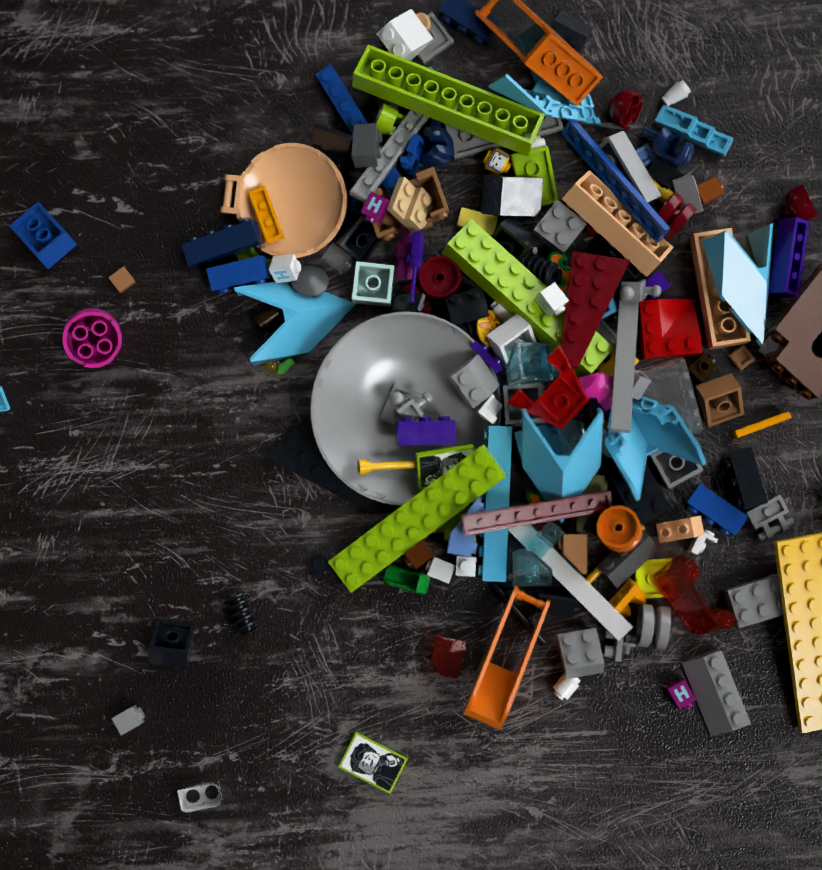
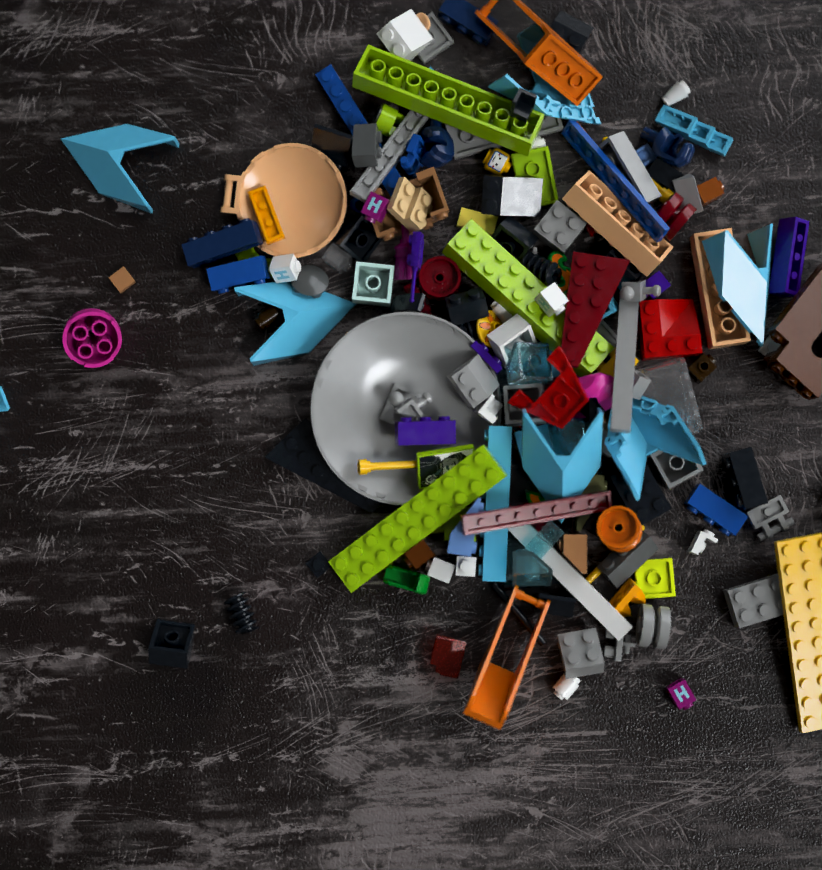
(43, 235): blue slope -> none
(101, 154): none -> medium azure windscreen
(129, 719): light grey brick -> none
(208, 803): white piece -> none
(280, 368): arm -> none
(373, 762): tile -> none
(522, 105): none -> black panel
(625, 108): dark red cylinder -> none
(675, 584): clear red windscreen -> none
(680, 529): light nougat brick -> none
(715, 692): light grey slope -> none
(720, 399): medium nougat slope -> none
(741, 357): medium nougat tile -> none
(760, 425): light orange tile -> none
(799, 204): dark red cylinder -> none

